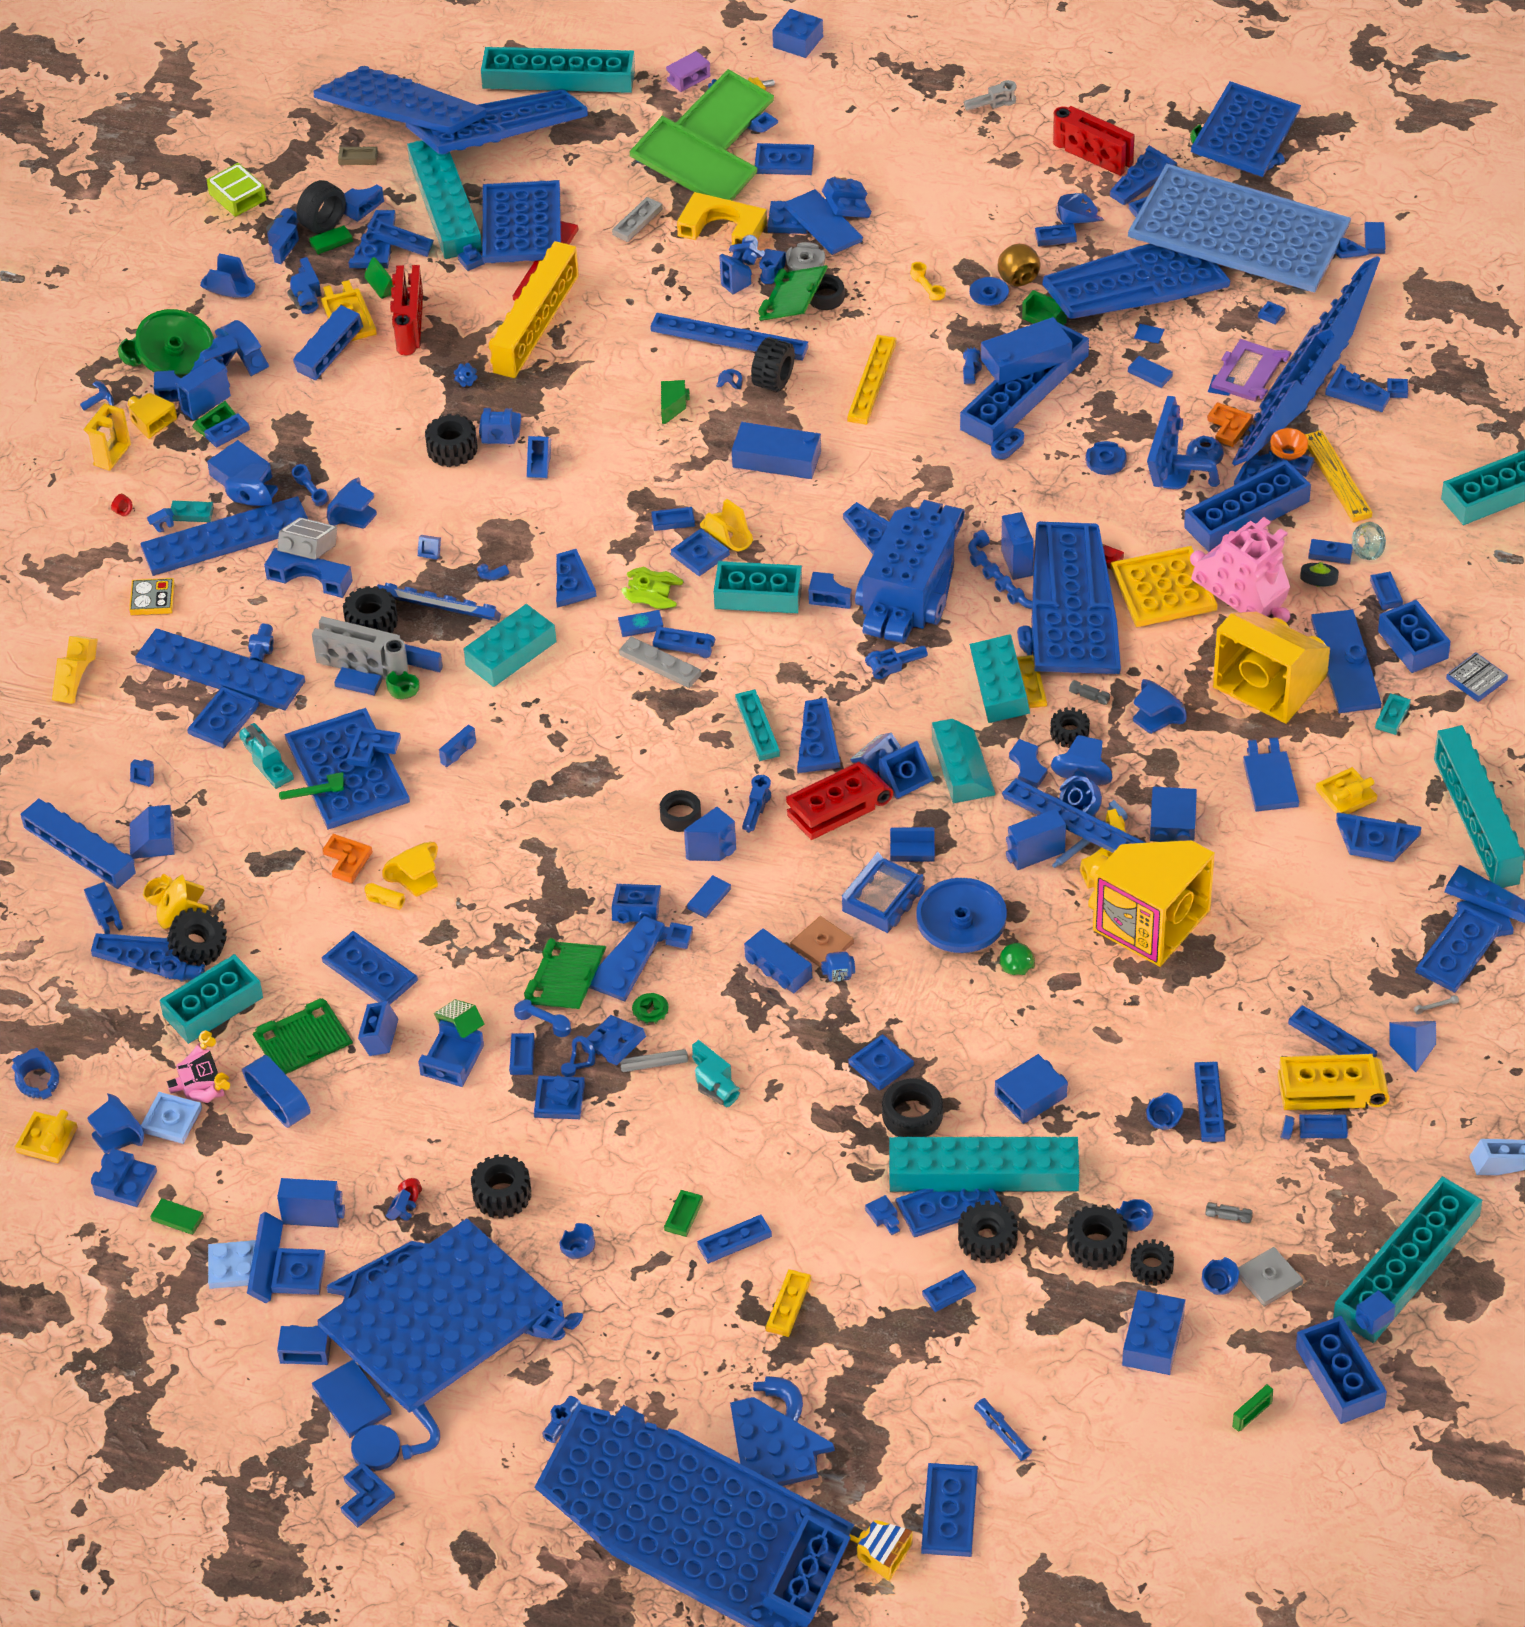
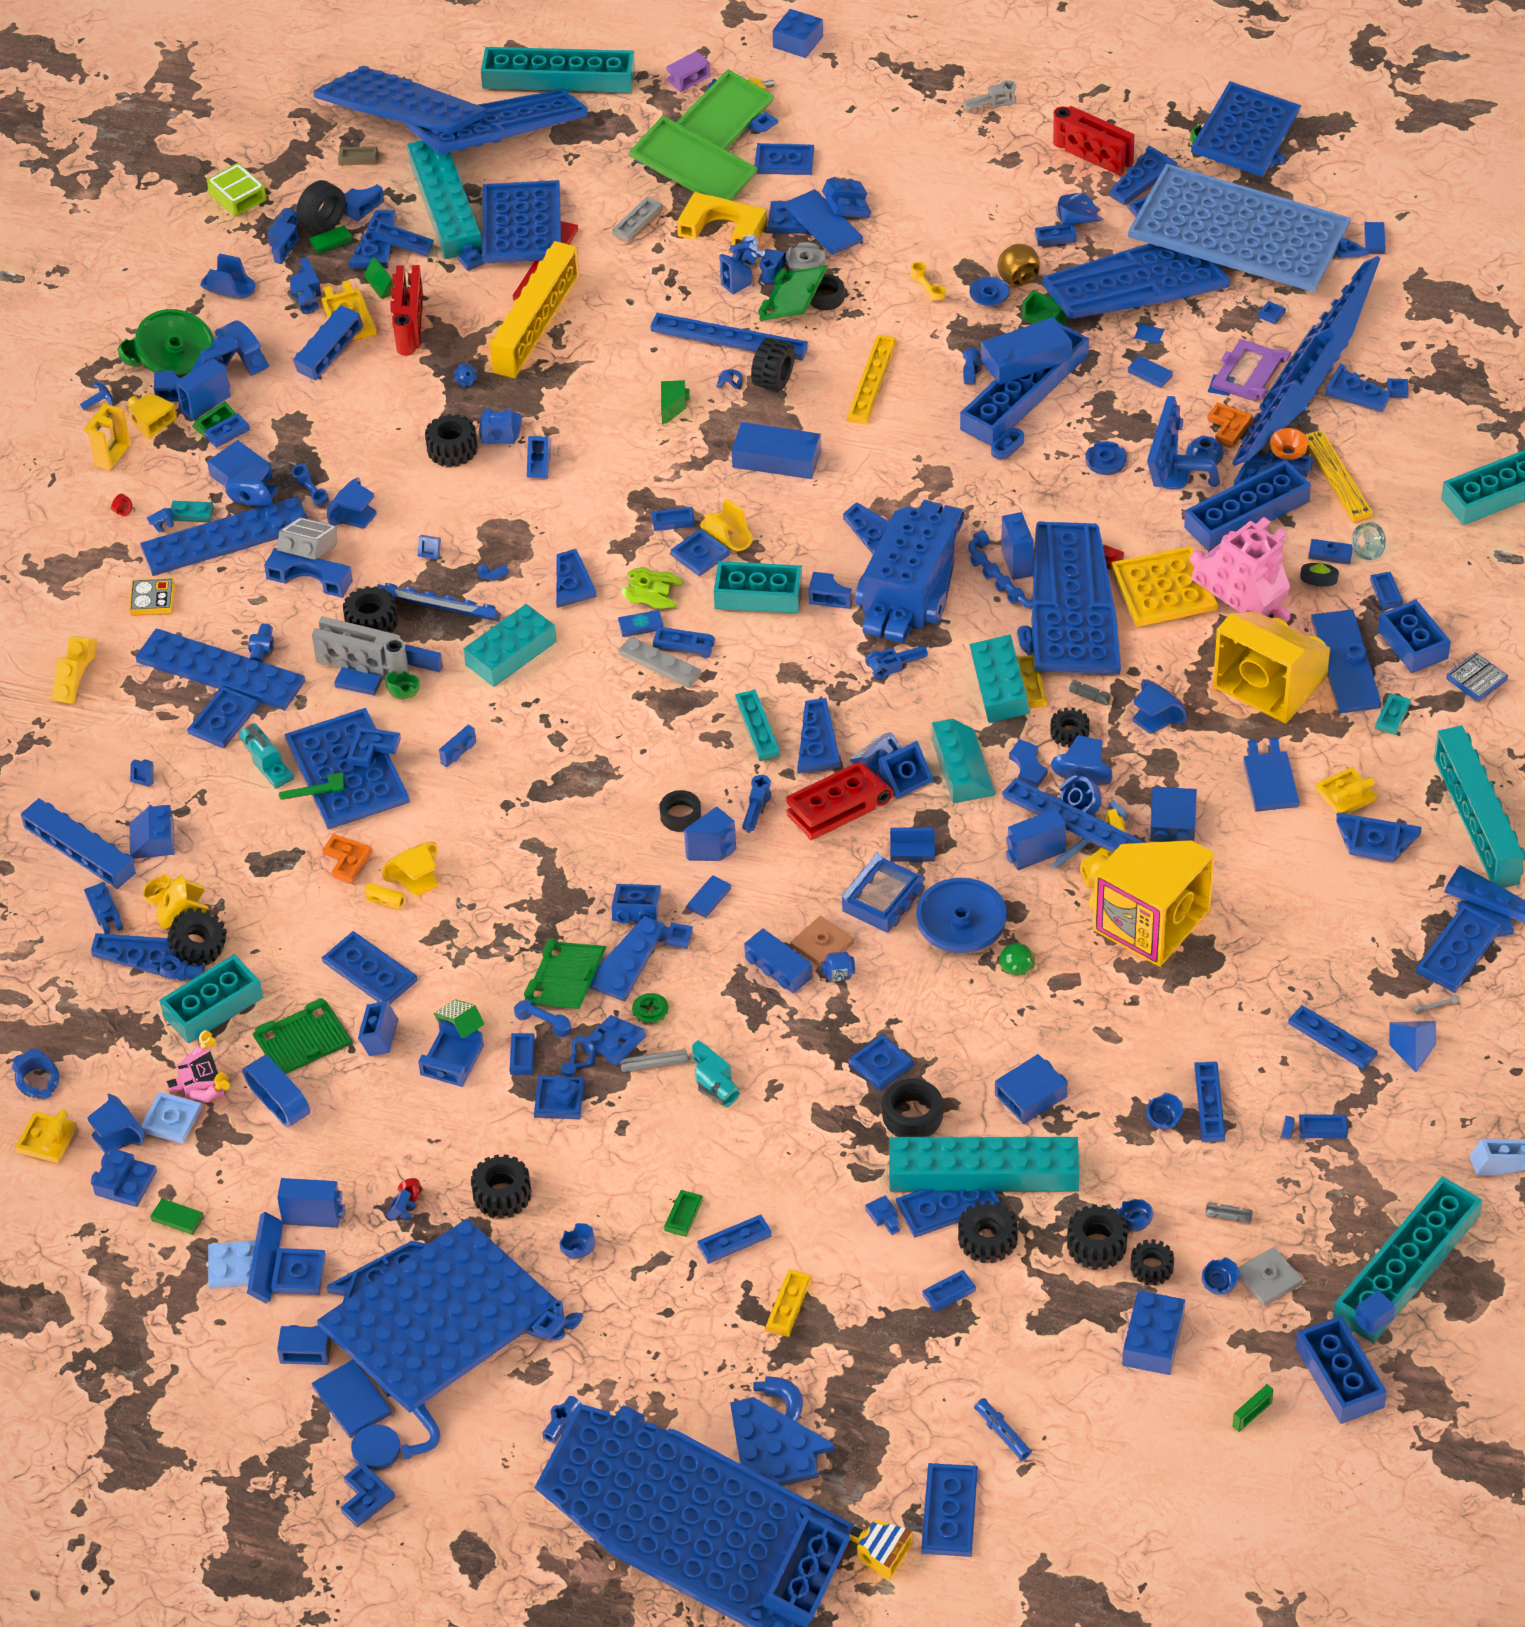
(1332, 1082): yellow hinge -> none

